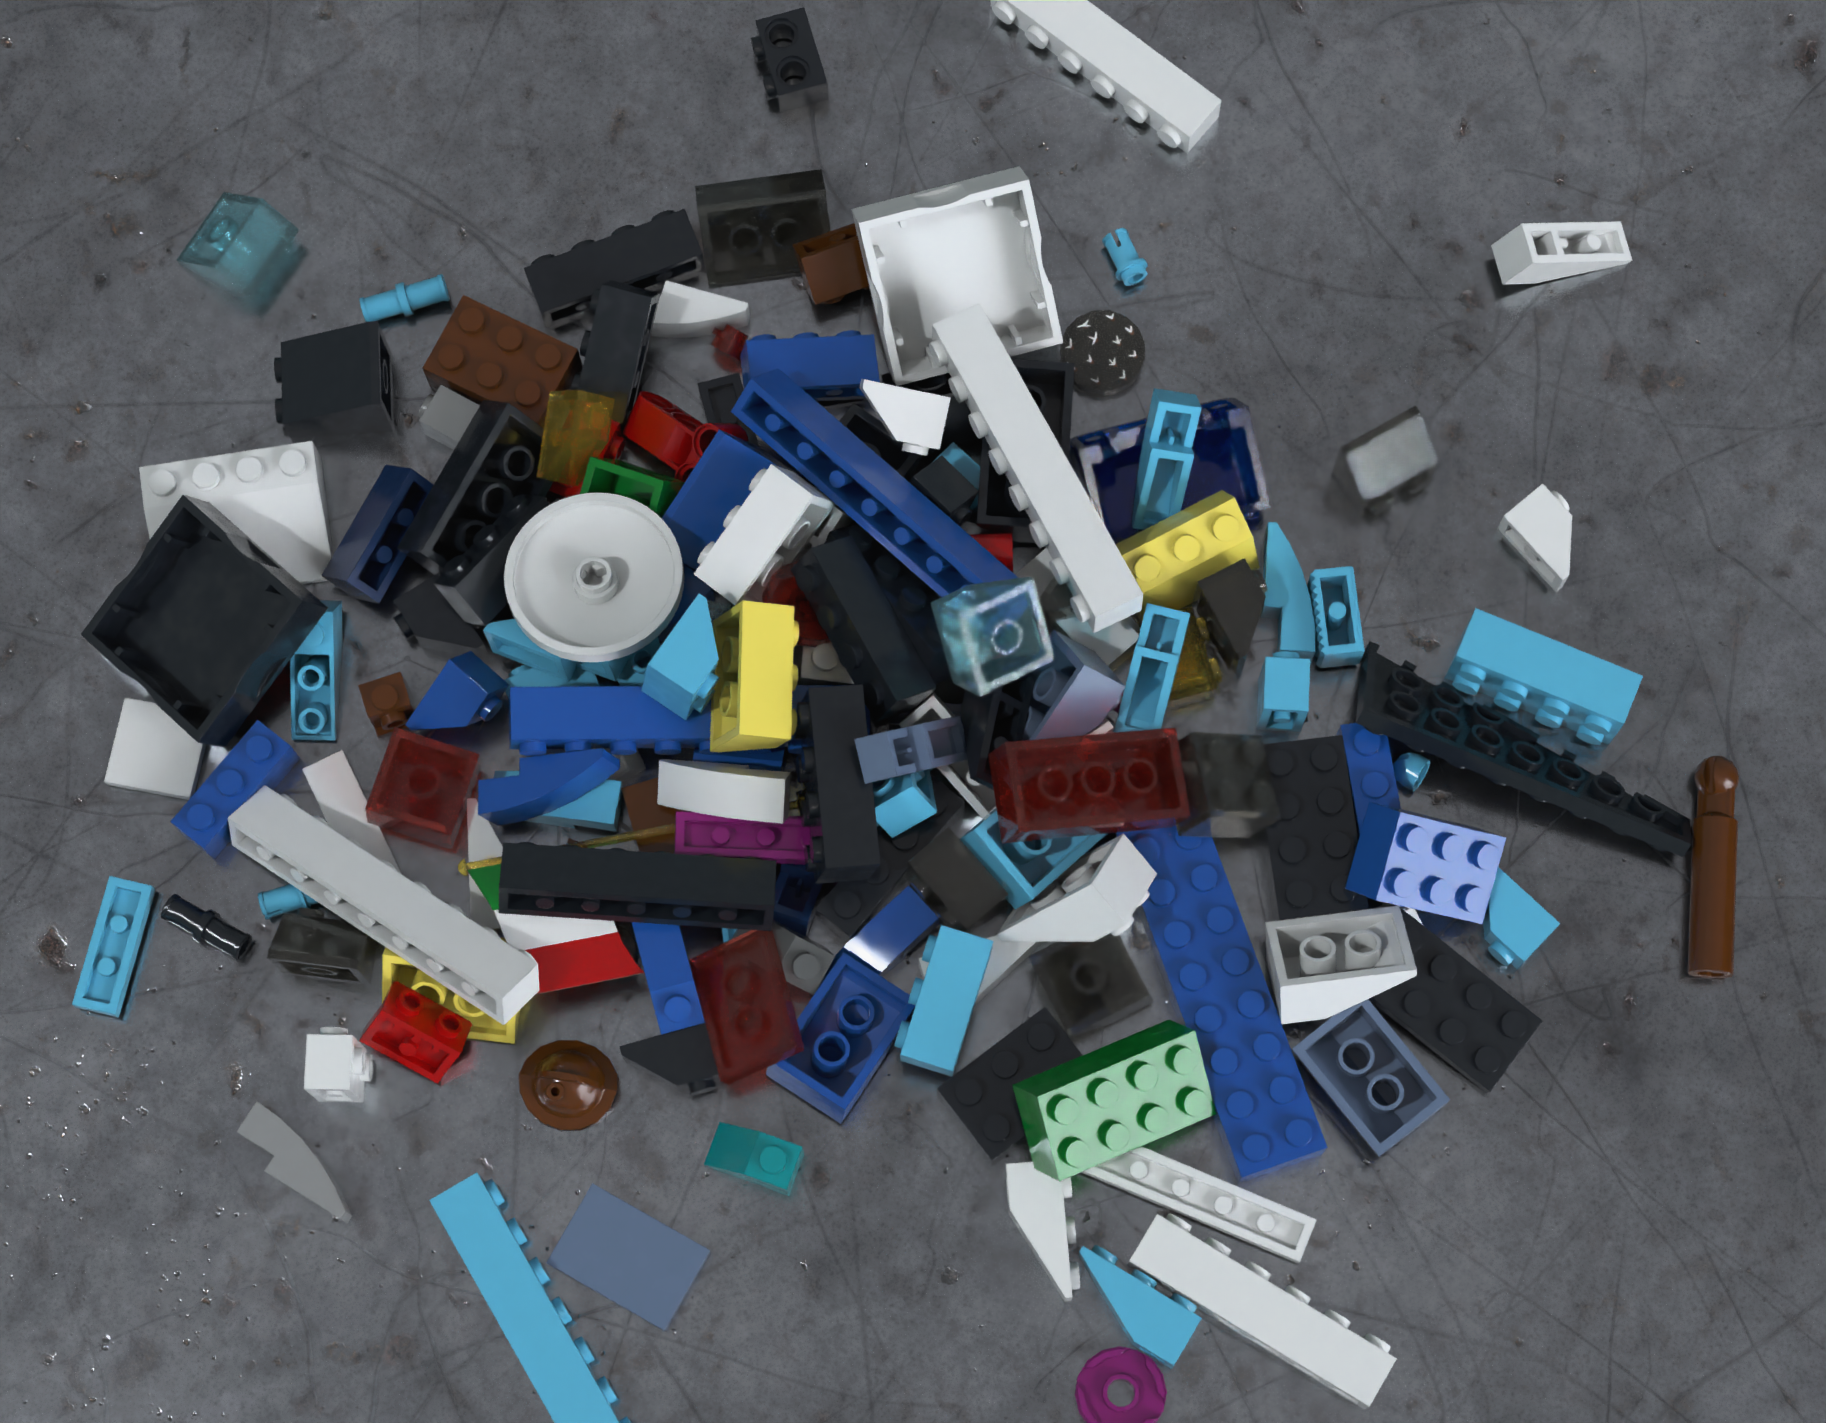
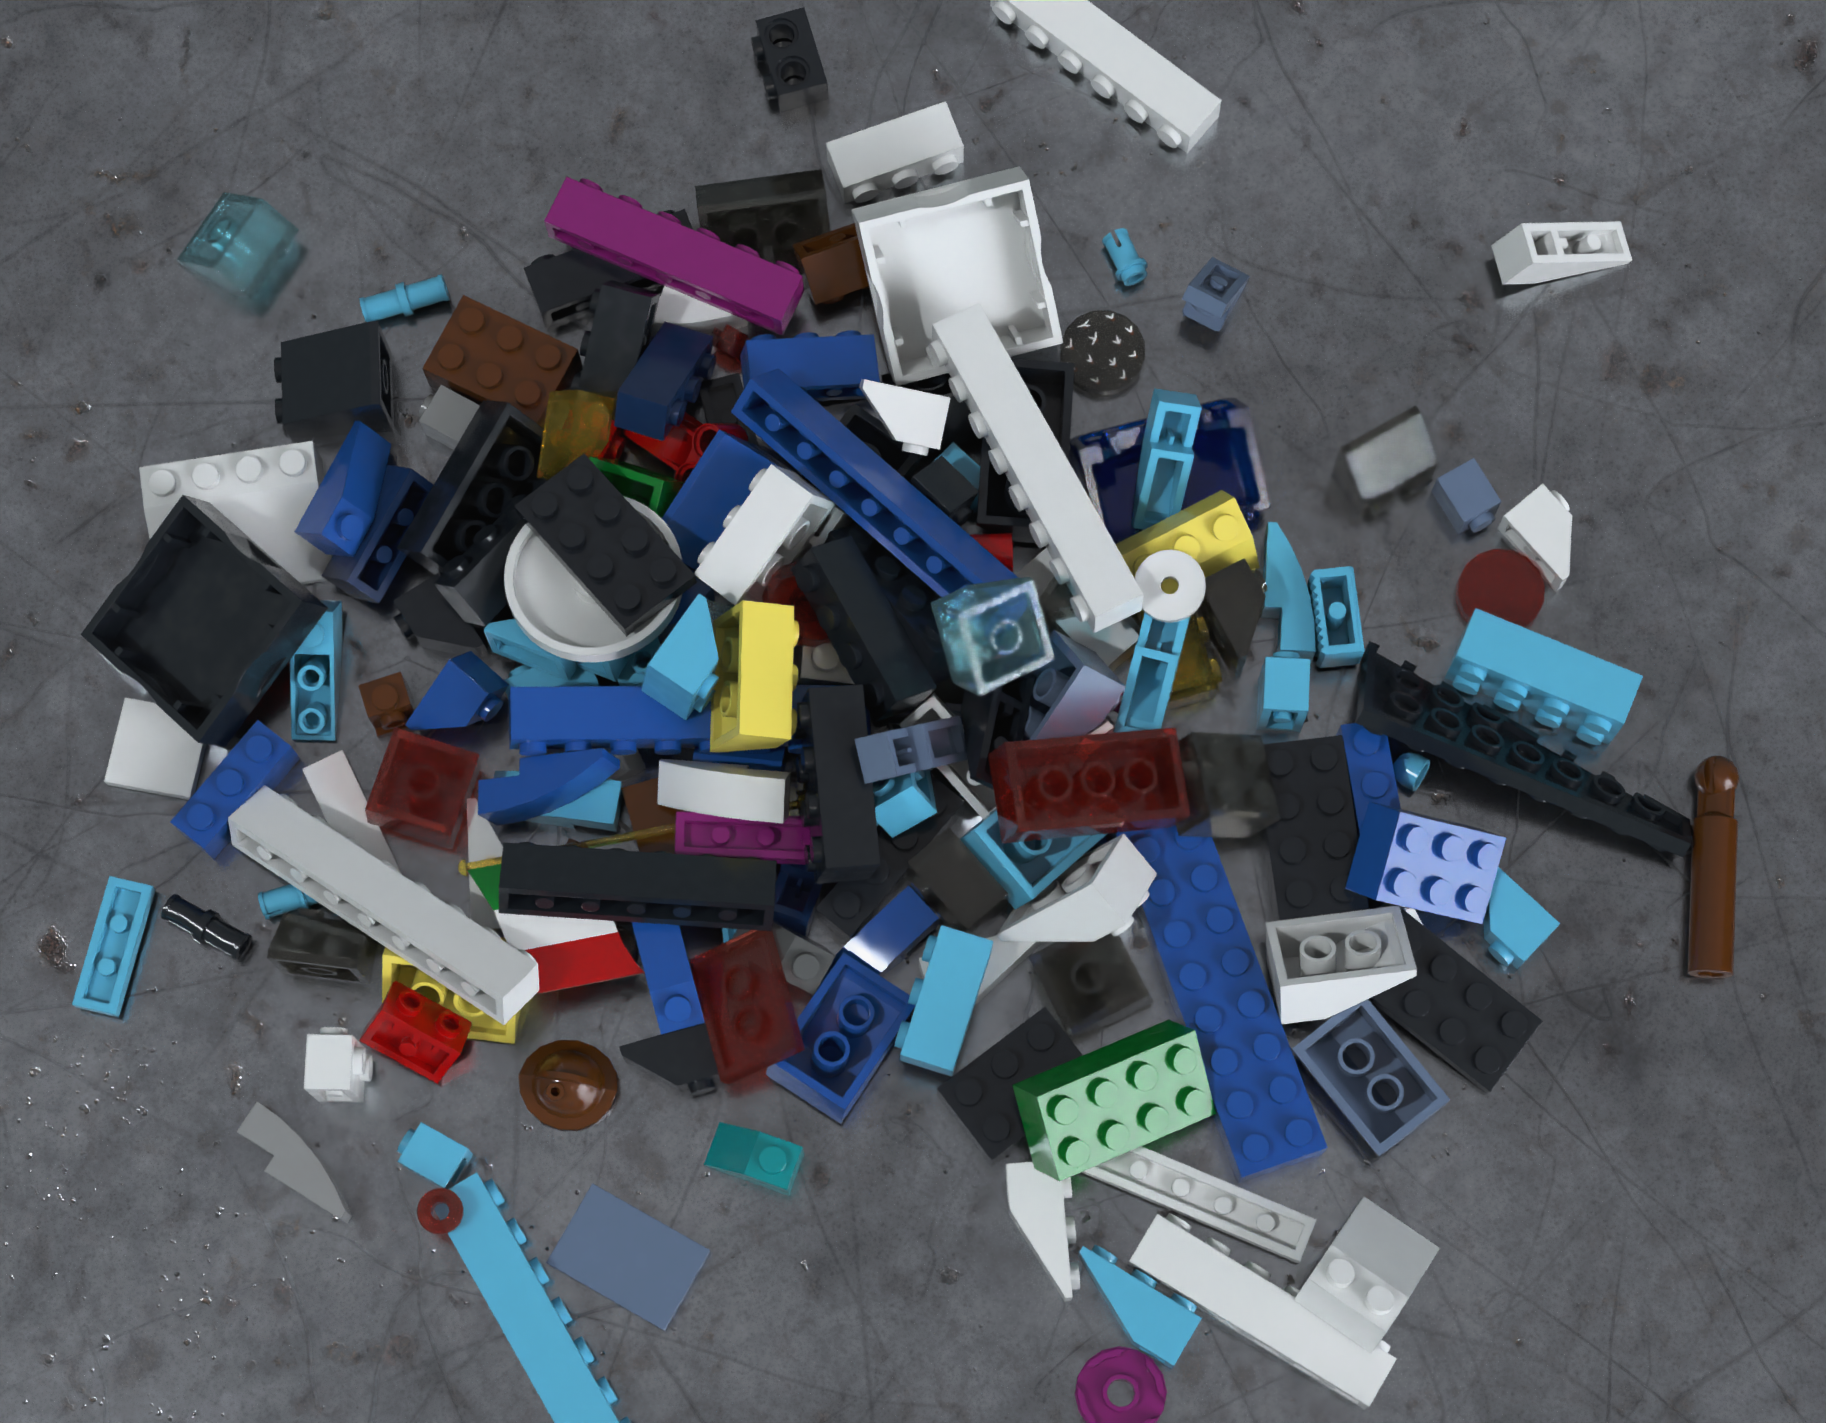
(348, 494): none -> blue slope
(430, 1201): none -> clear red plate
(433, 1156): none -> medium azure brick
(605, 544): none -> black plate
(665, 381): none -> dark blue brick
(674, 254): none -> magenta brick
(895, 153): none -> white brick
(1185, 571): none -> white piece
(1213, 294): none -> sand blue slope
(1367, 1274): none -> white slope
(1467, 497): none -> sand blue brick
(1502, 586): none -> clear red tile

